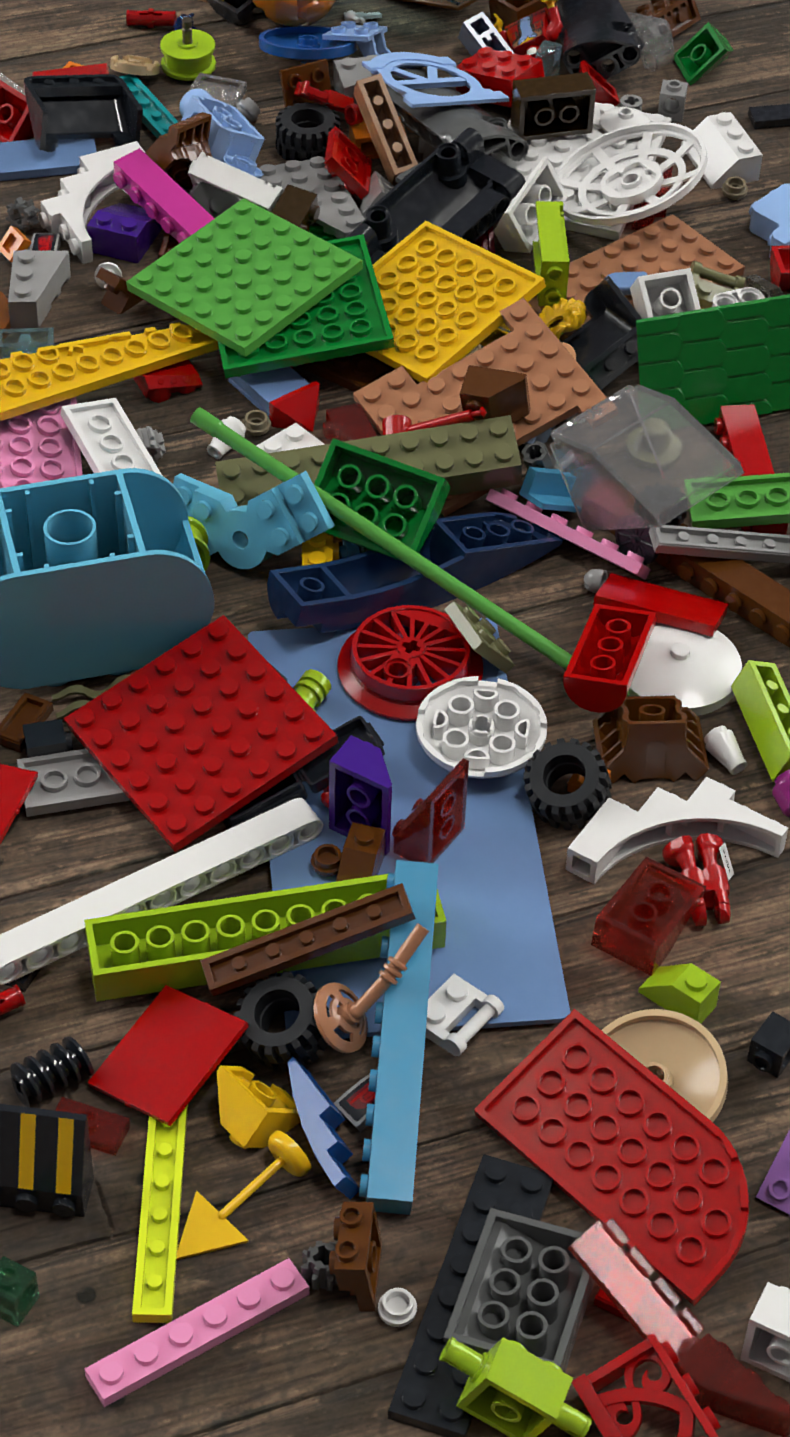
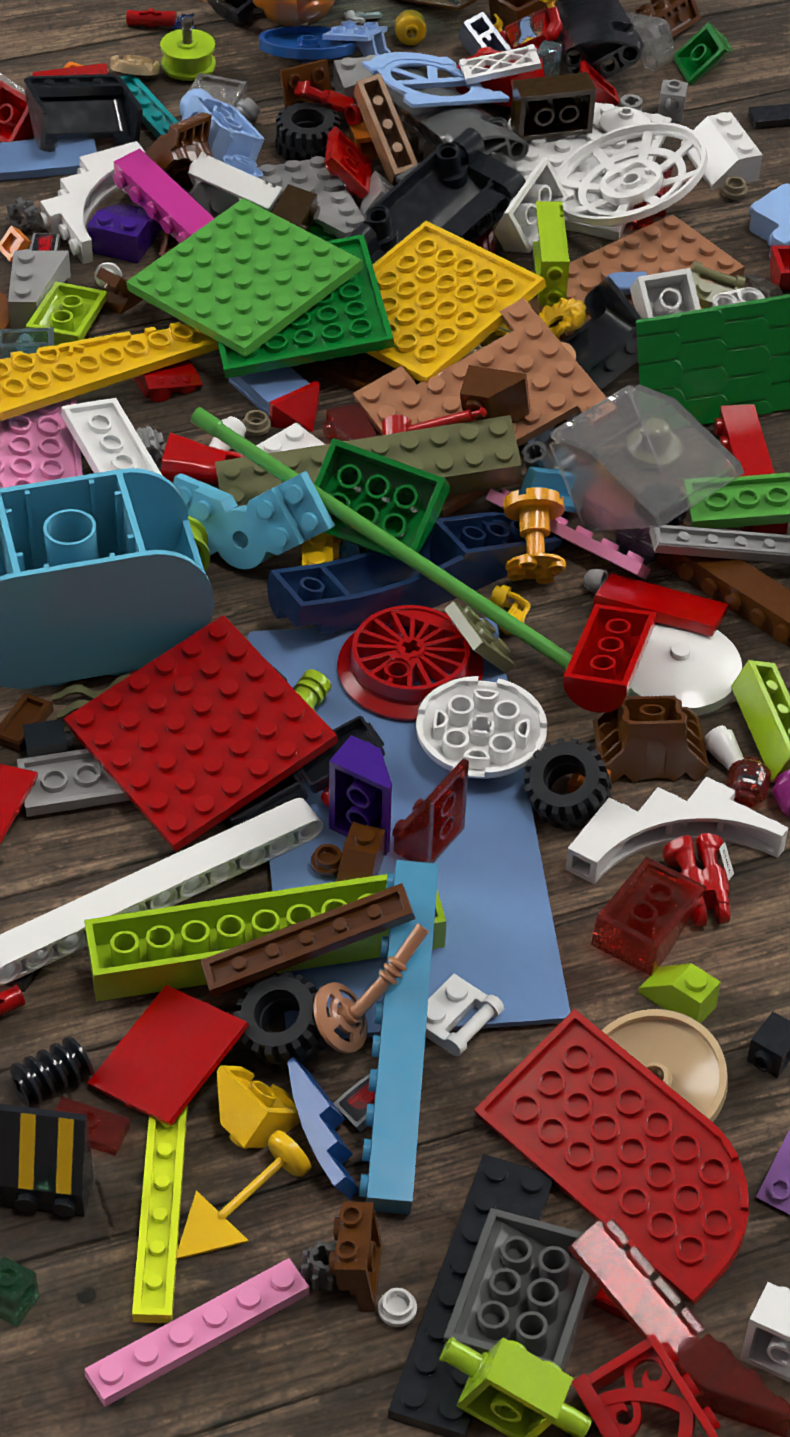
(69, 310): none -> lime slope
(192, 459): none -> red piece
(410, 27): none -> yellow head
(500, 597): none -> yellow piece
(525, 58): none -> white window
(534, 515): none -> light orange piece
(749, 780): none -> clear red head

